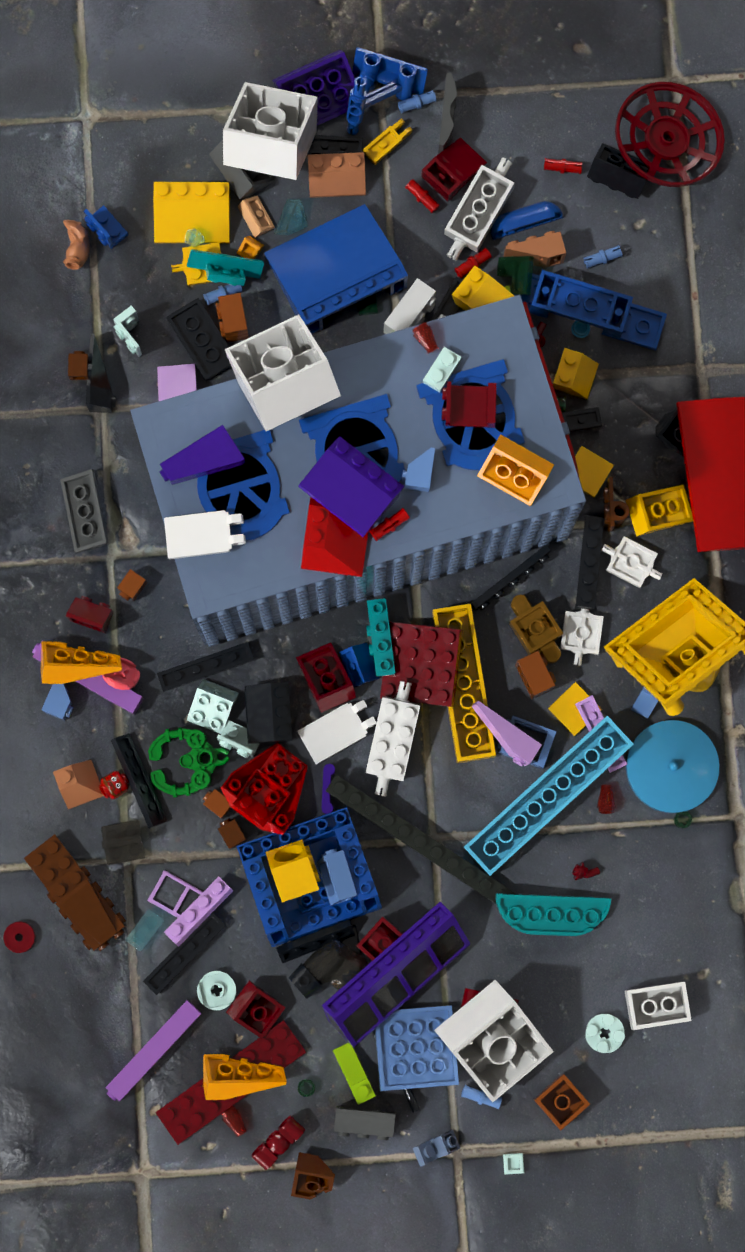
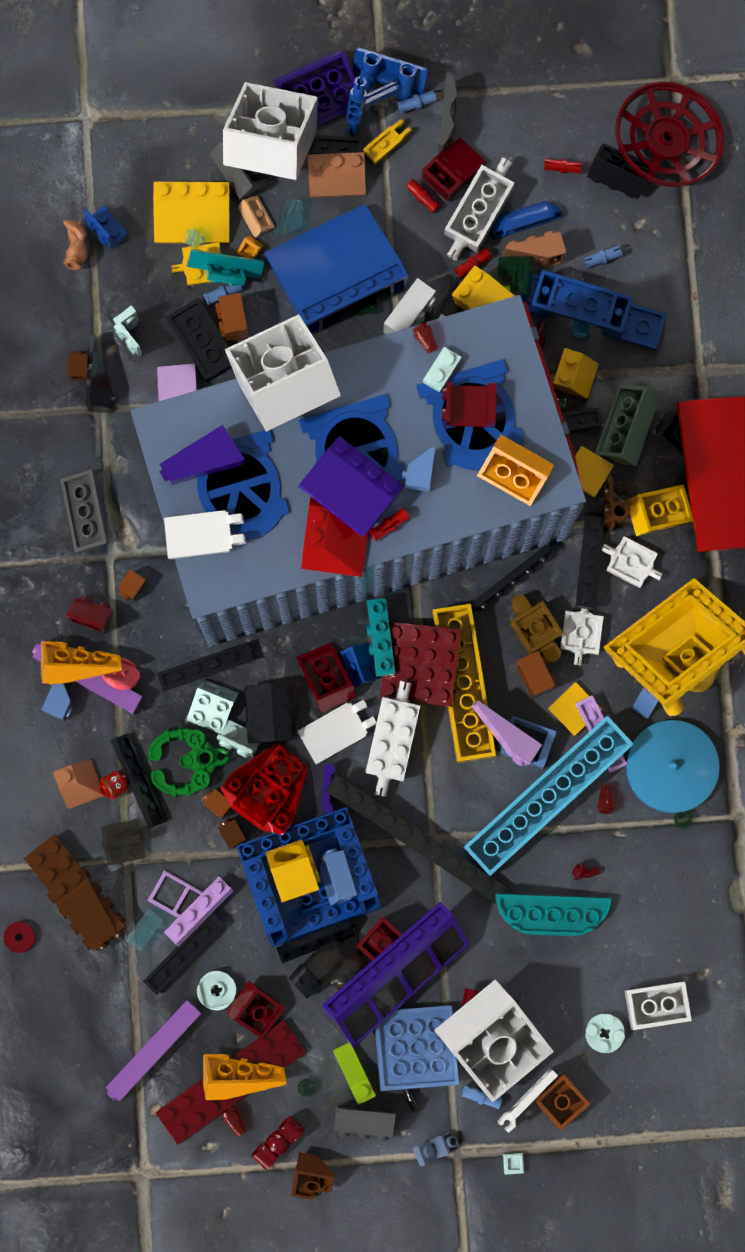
(526, 1100): none -> white tile
(627, 424): none -> sand green slope

